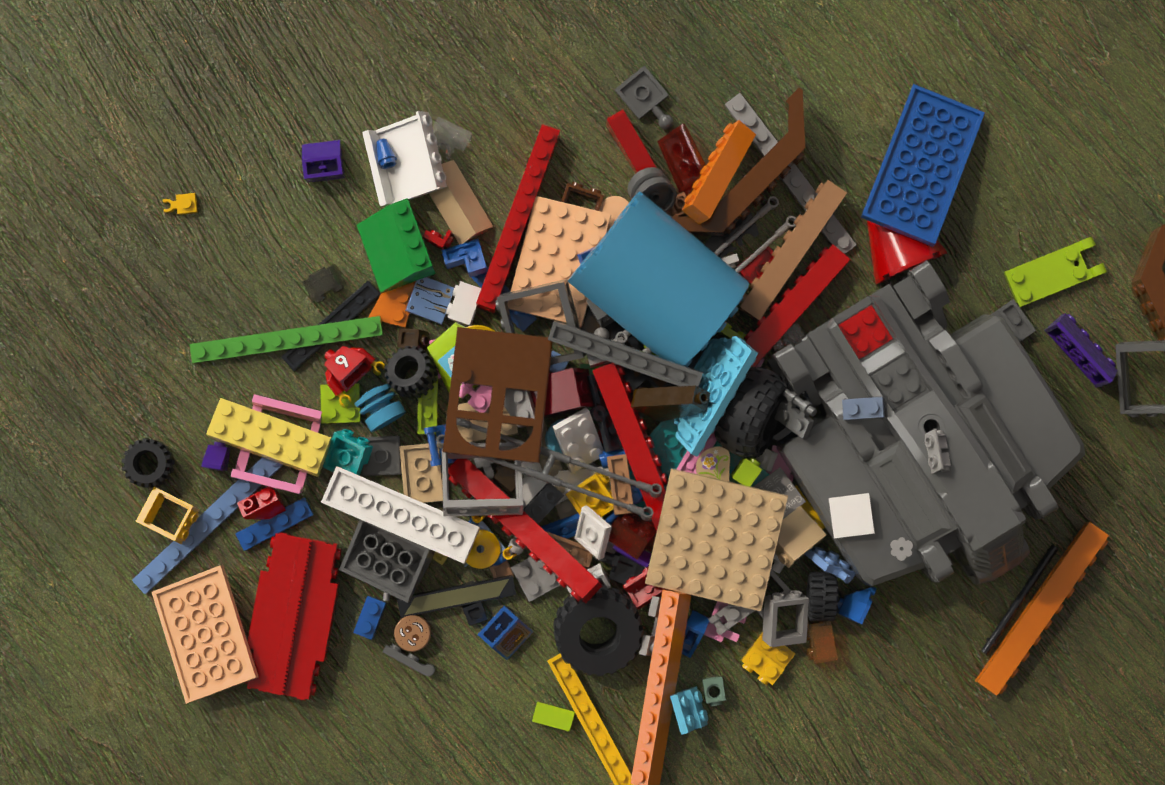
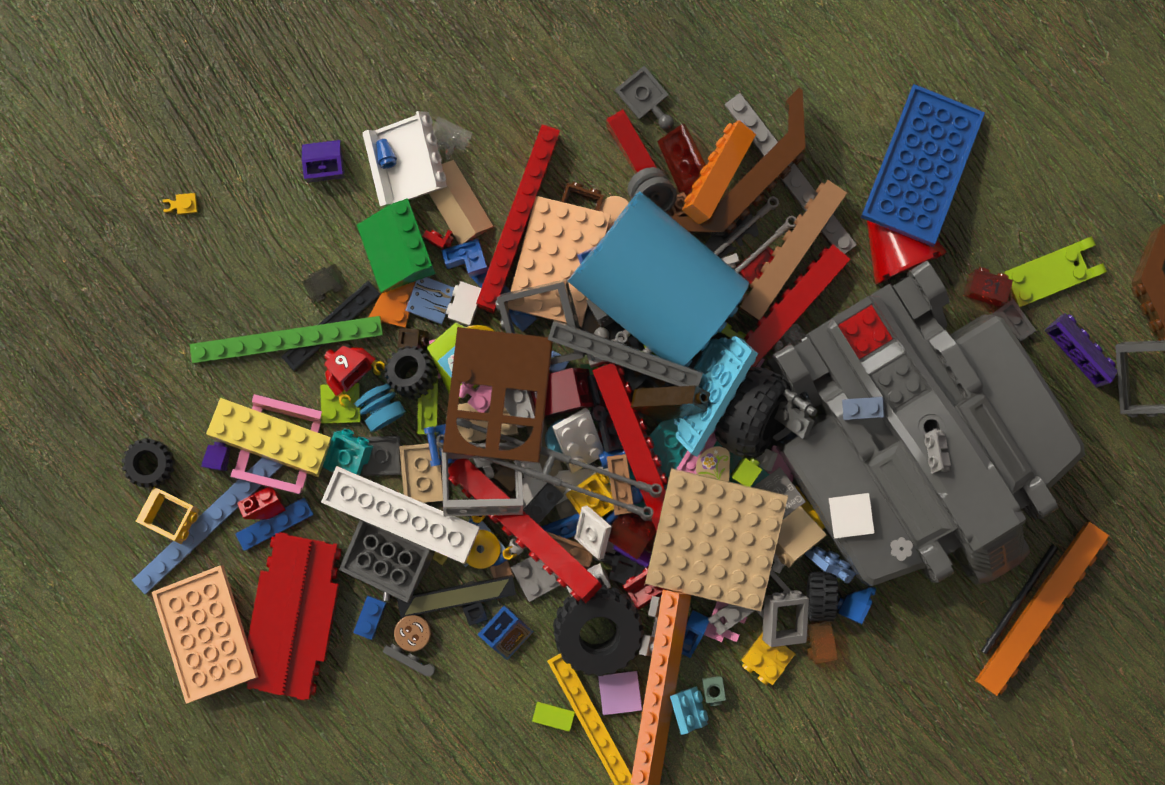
(620, 693): none -> lavender tile
(988, 287): none -> clear red brick

